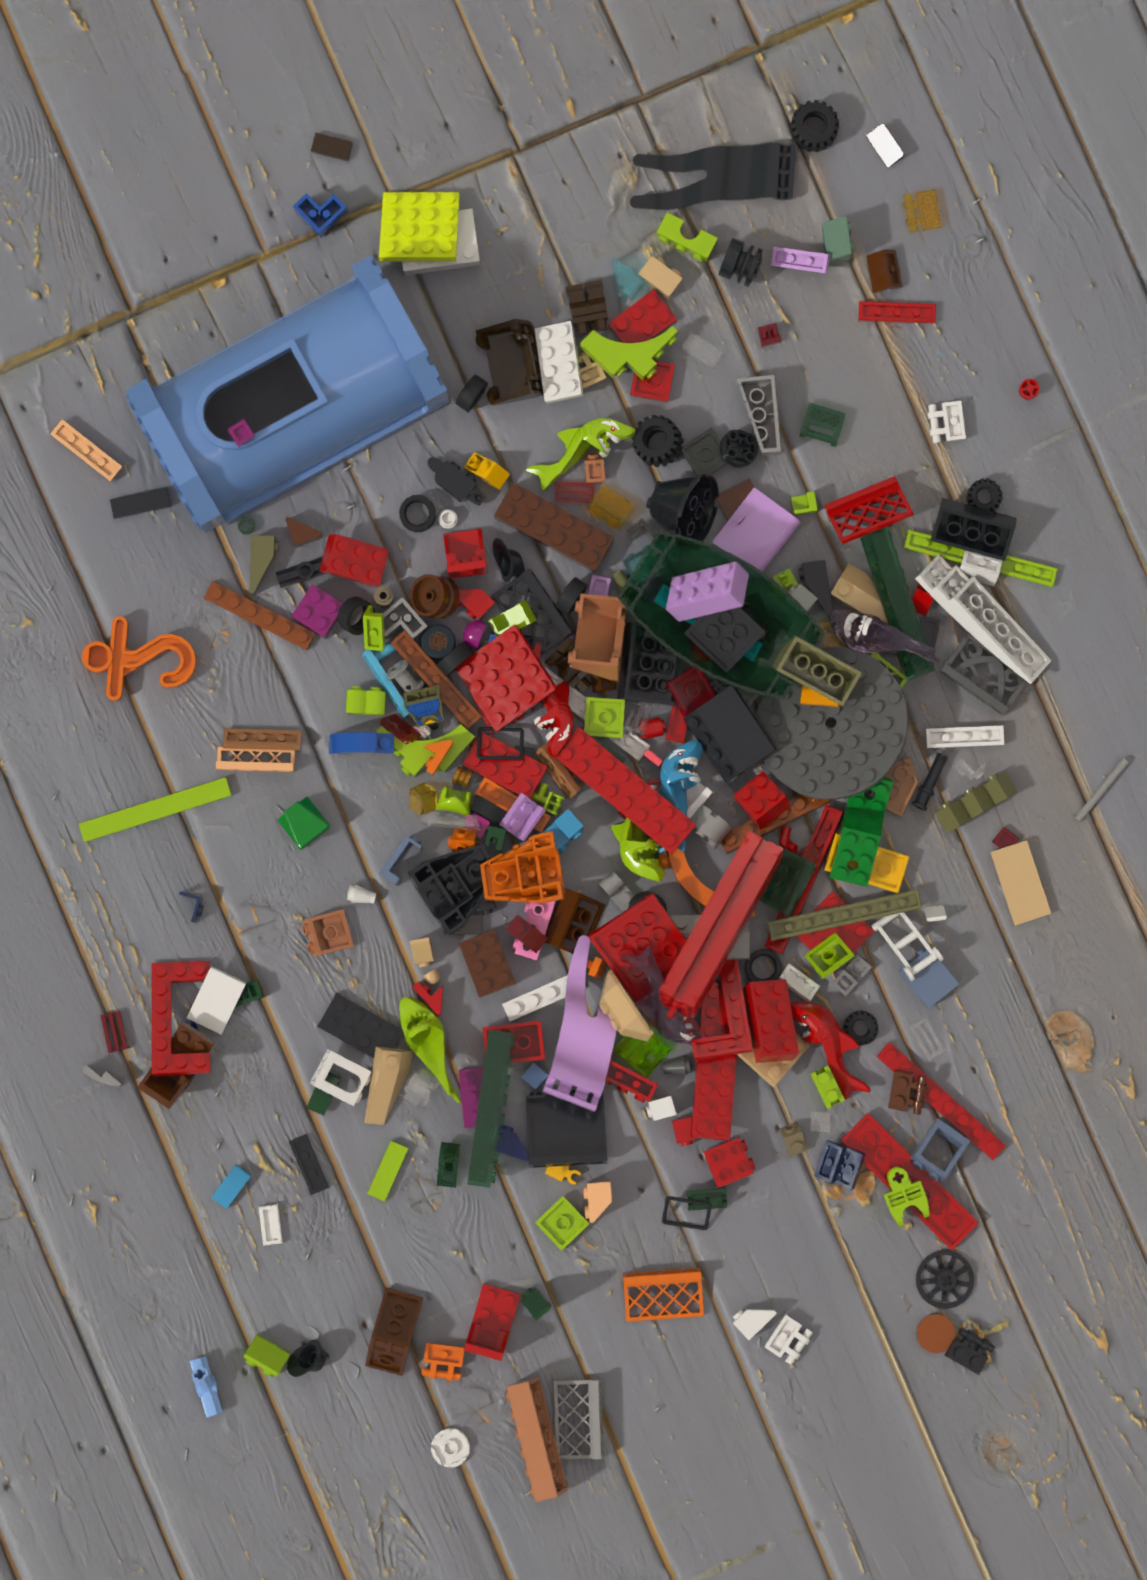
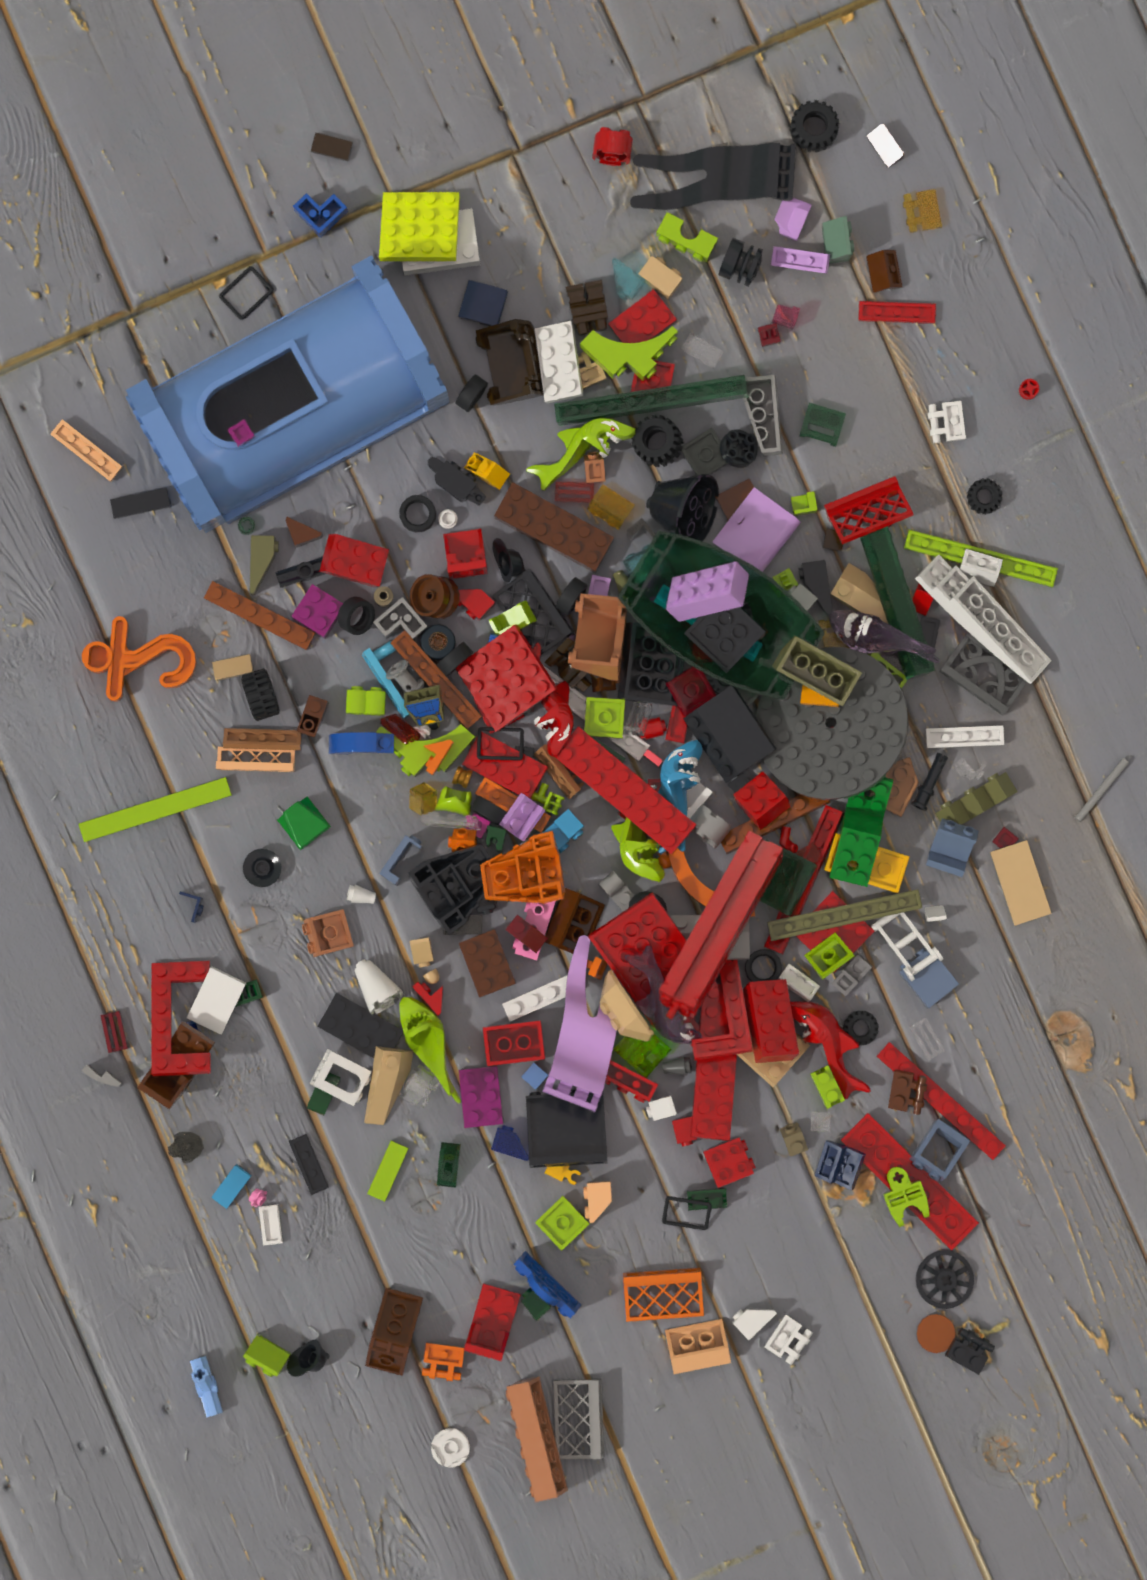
(186, 1146): none -> clear smoke hair
(232, 667): none -> tan slope
(238, 279): none -> black piece
(255, 860): none -> black dish
(257, 1197): none -> bright pink plate
(260, 694): none -> black tyre
(312, 716): none -> reddish brown slope
(373, 630): lime panel -> none
(376, 987): none -> white cone
(473, 633): magenta hair -> none
(483, 303): none -> dark blue slope
(490, 1106): clear green brick -> none
(546, 1286): none -> blue plate
(612, 146): none -> red brick
(652, 400): none -> clear green brick
(697, 1346): none -> light nougat slope
(786, 316): none -> clear pink panel
(792, 217): none -> lavender slope
(832, 540): none -> dark brown tile
(952, 847): none -> sand blue panel
(973, 529): black brick -> none

